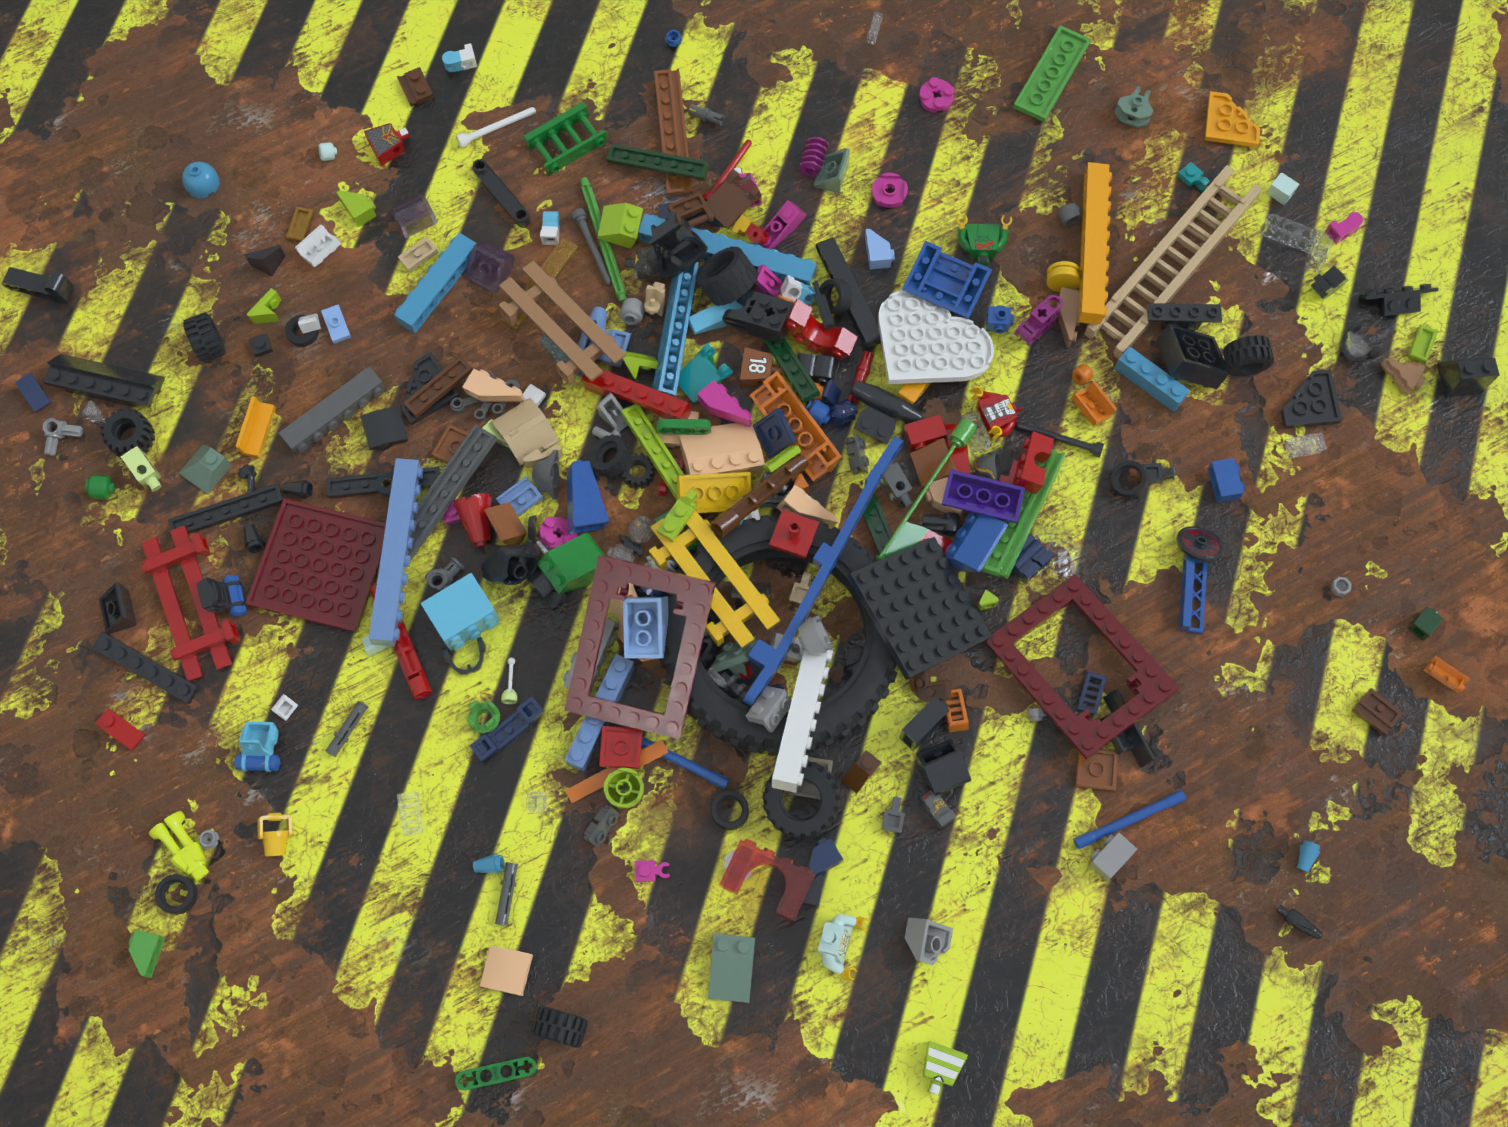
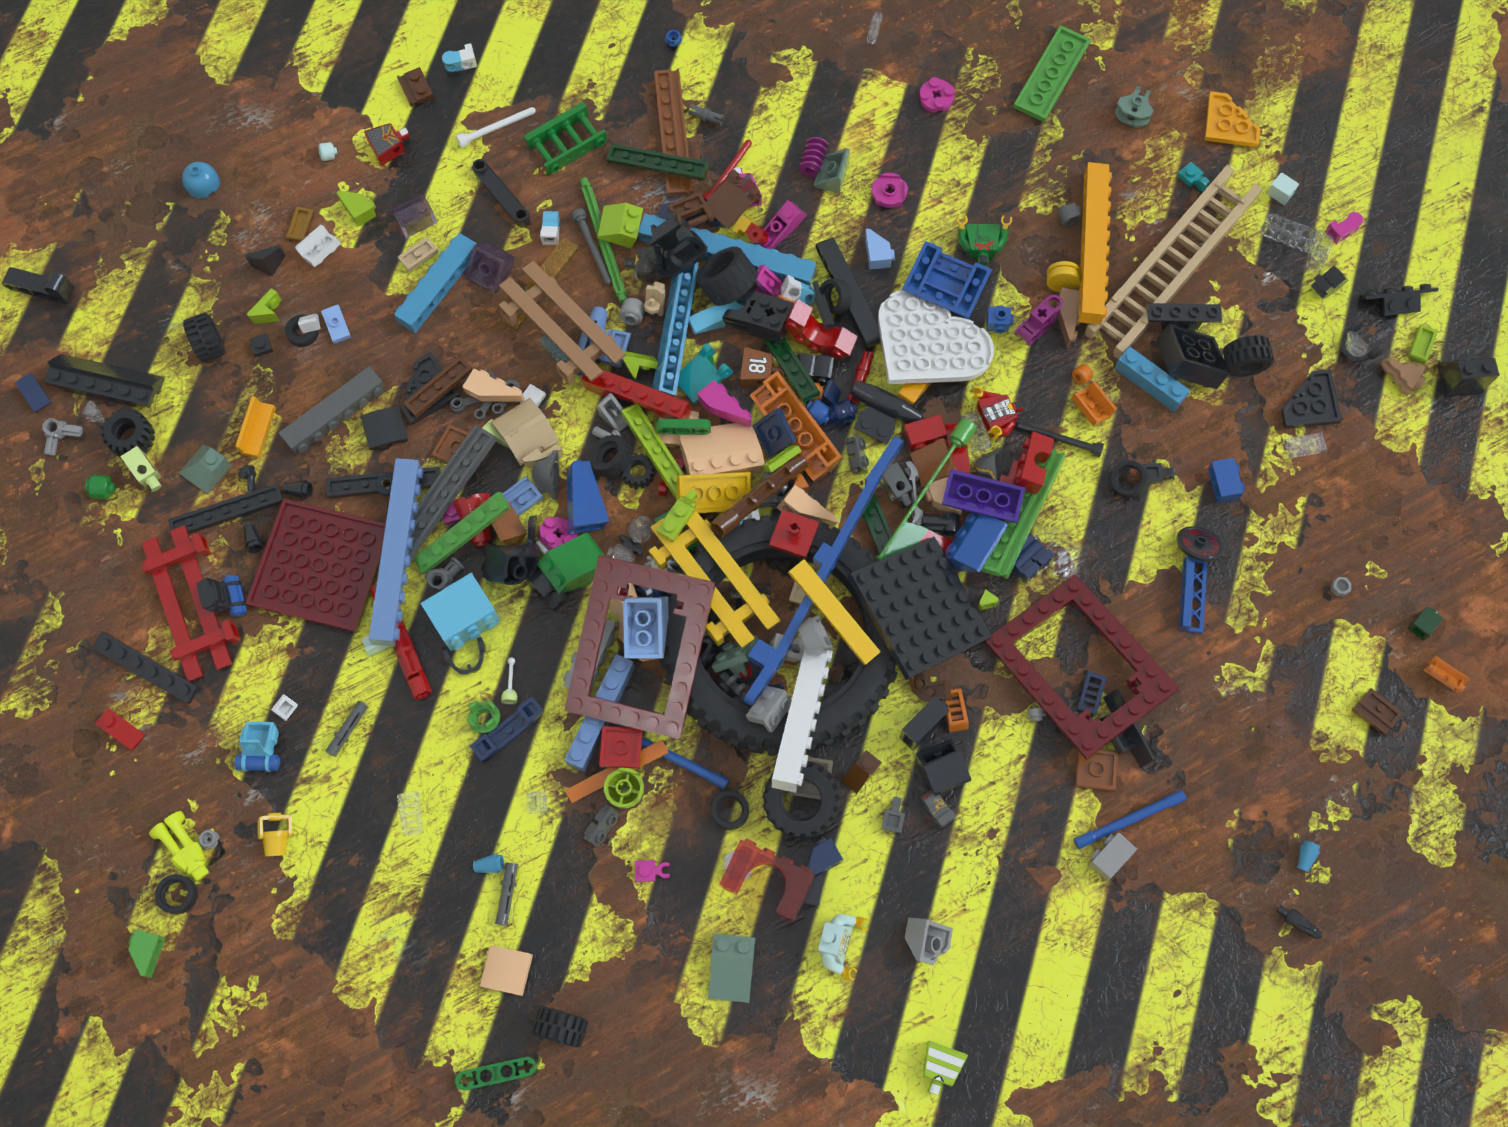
(117, 609): black slope -> none
(462, 532): none -> bright green plate
(717, 677): clear tile -> none
(834, 612): none -> yellow tile
(913, 475): none -> light grey piece

